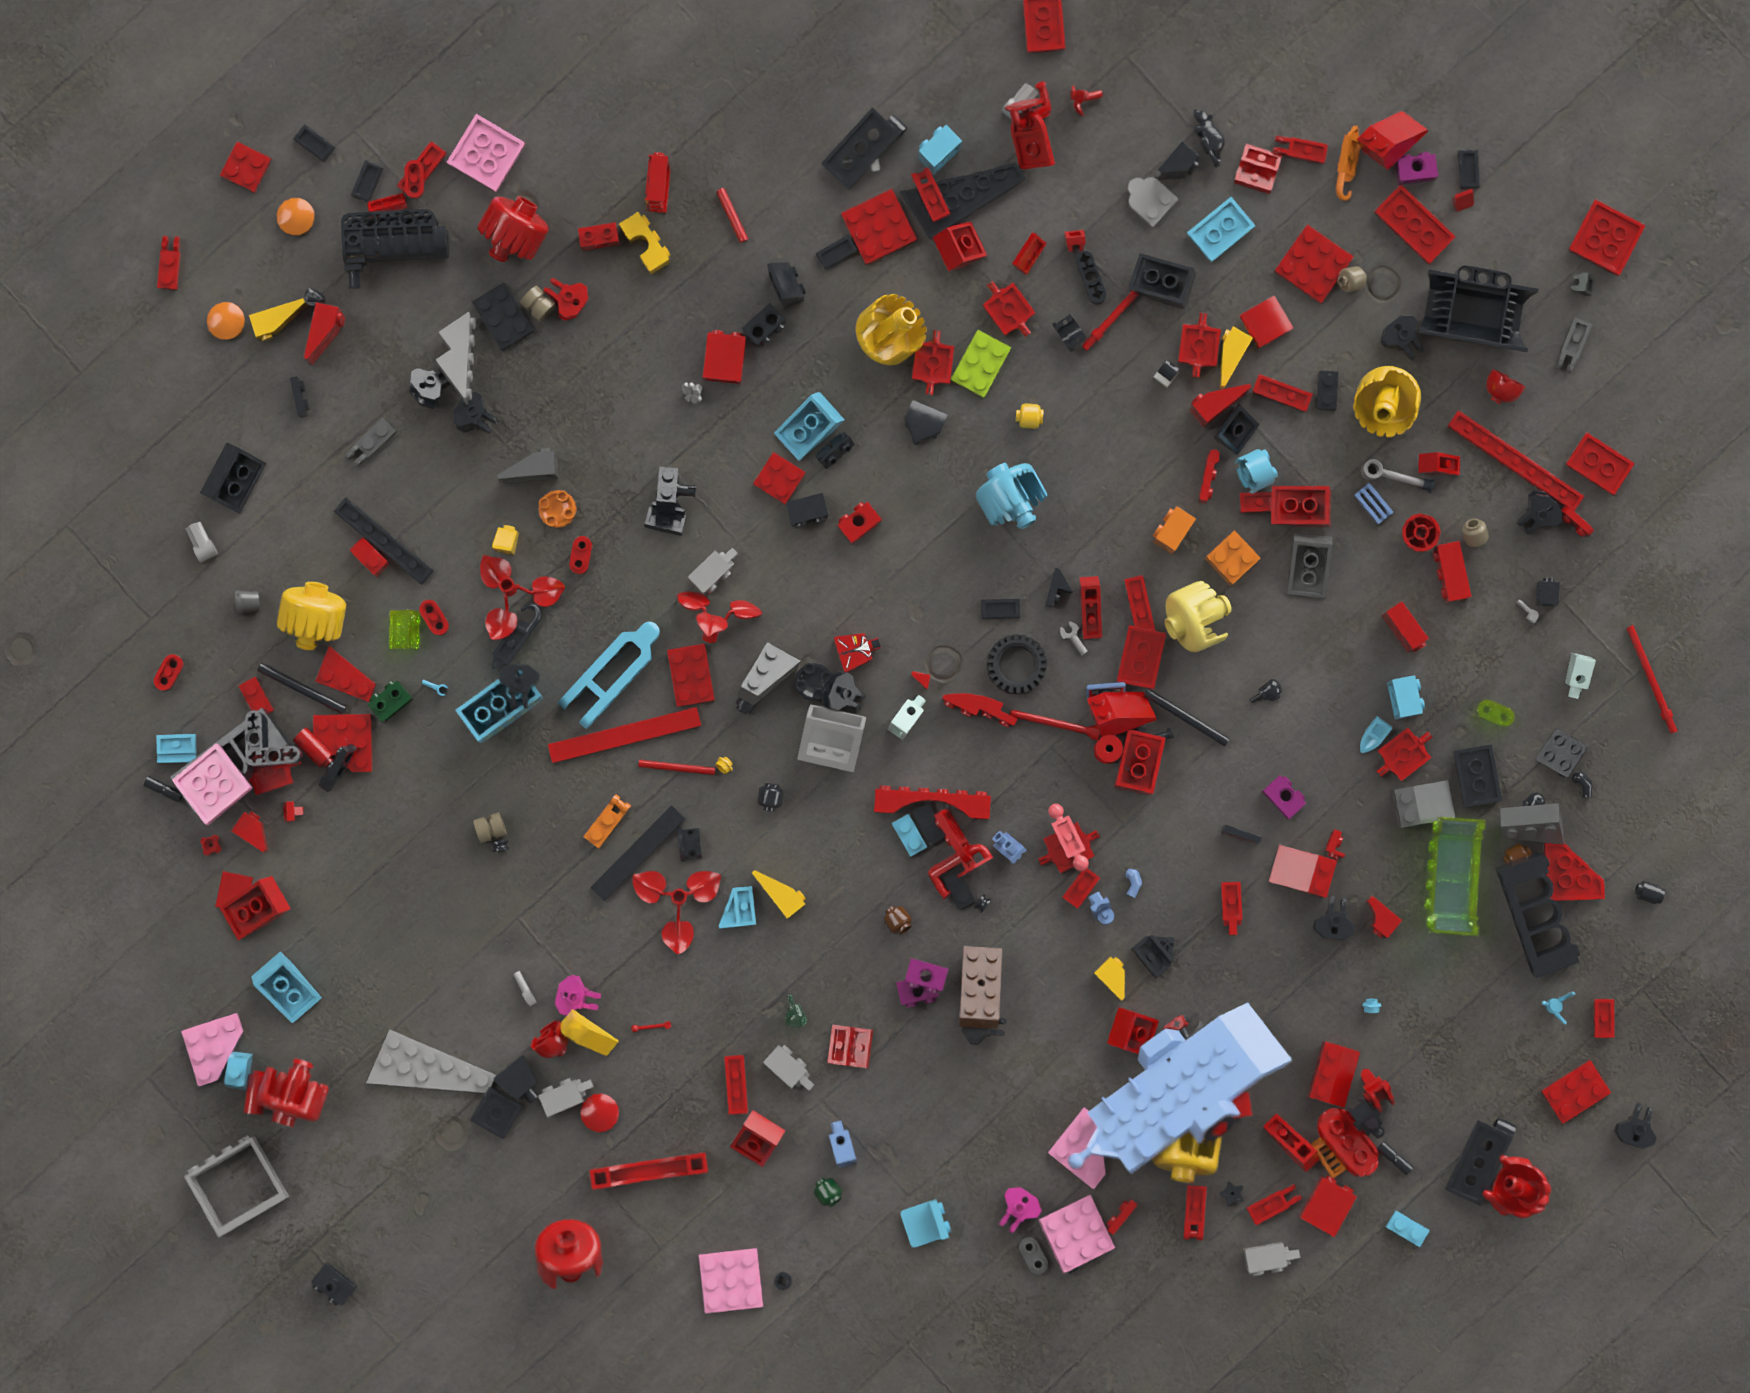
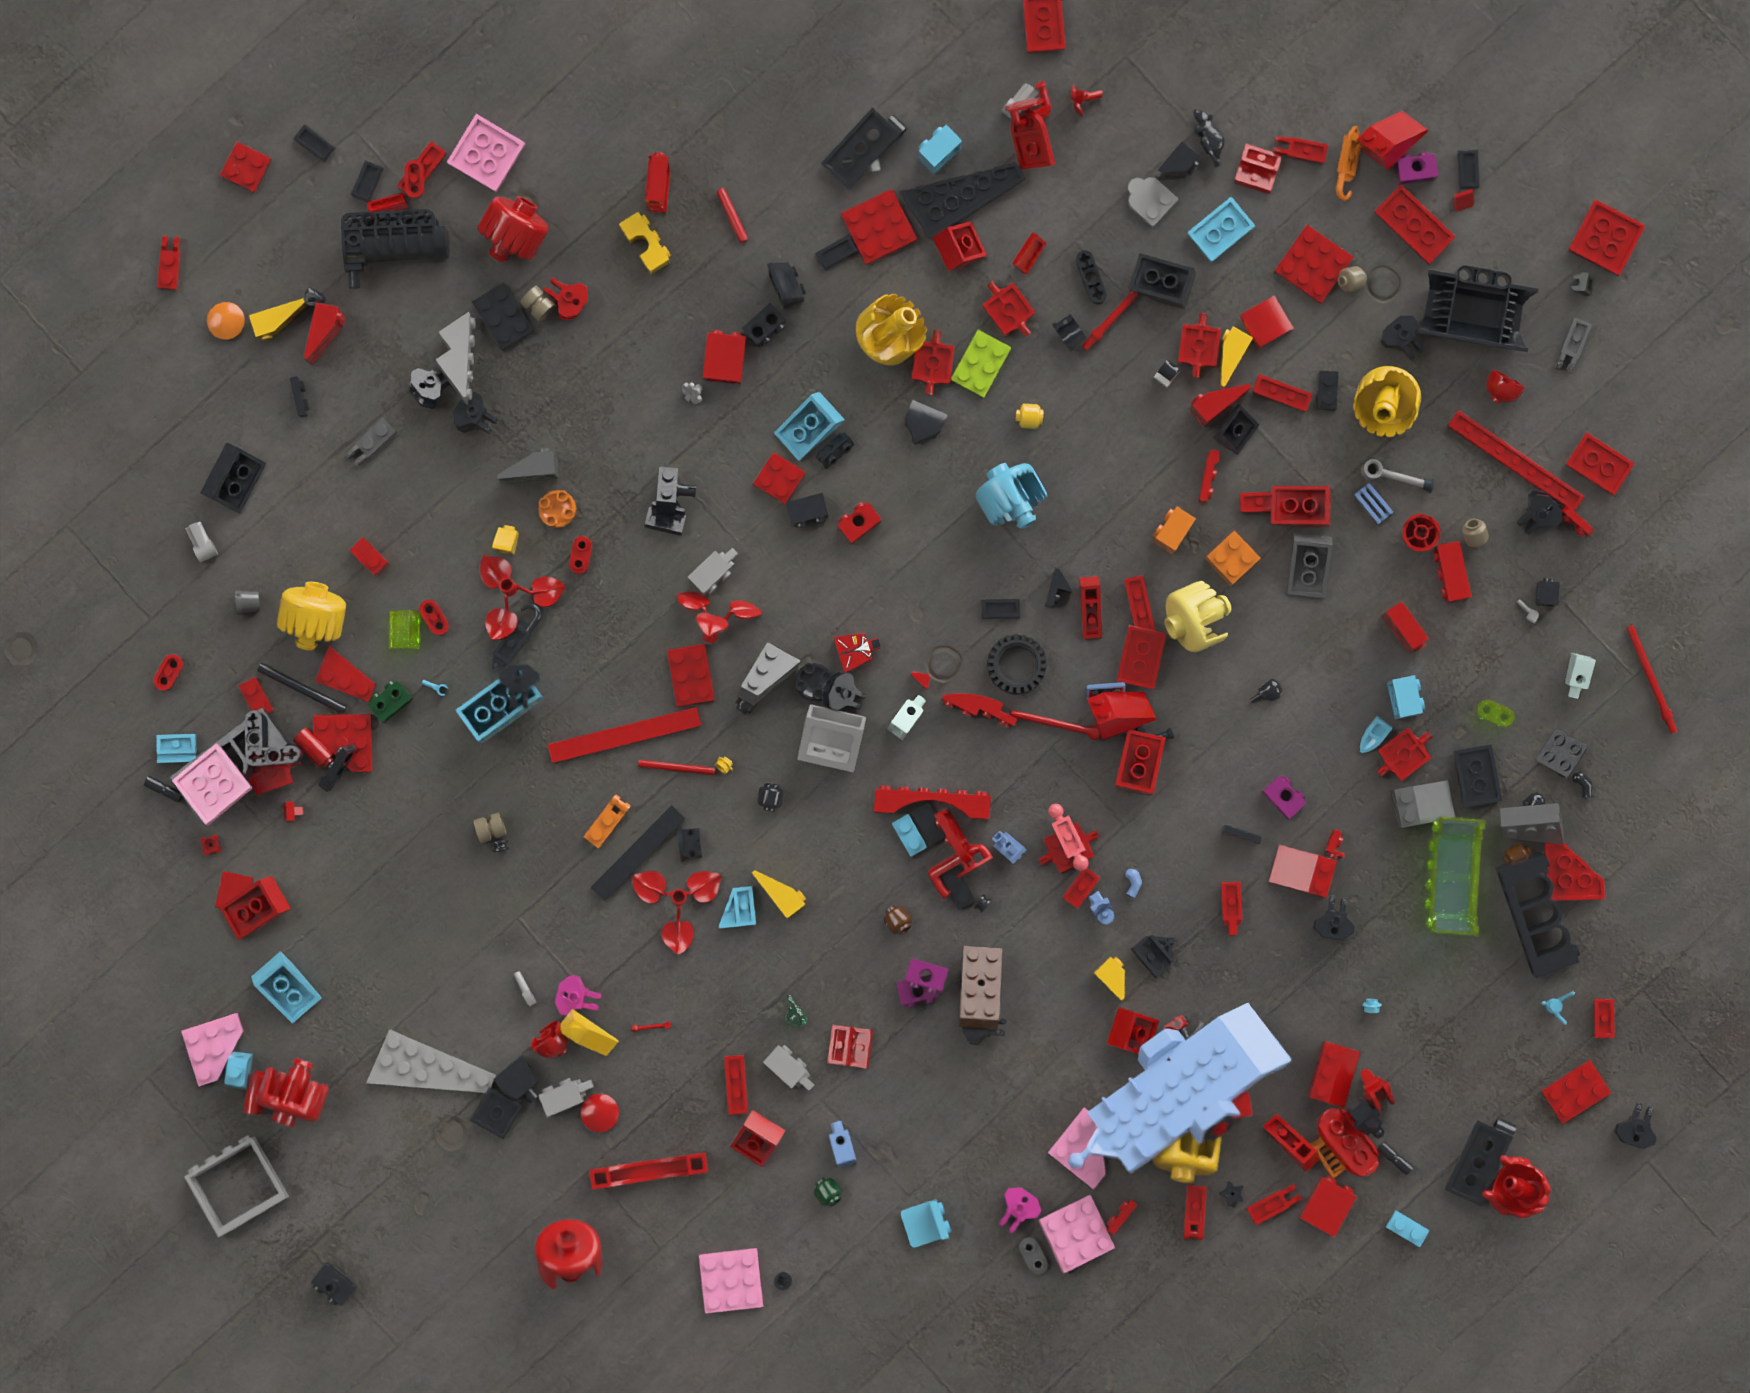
(251, 830): red slope -> none
(295, 216): orange dish -> none
(383, 541): black tile -> none
(598, 236): red brick -> none
(644, 639): medium azure piece -> none
(930, 195): red plate -> none
(1073, 238): red tile -> none
(1073, 637): light grey bar -> none
(1100, 749): red piece -> none
(1186, 717): black piece -> none
(1256, 470): medium azure brick -> none
(1268, 1257): light grey hinge -> none
(1383, 919): red arch -> none
(1439, 464): red slope -> none
(1649, 892): black brick -> none

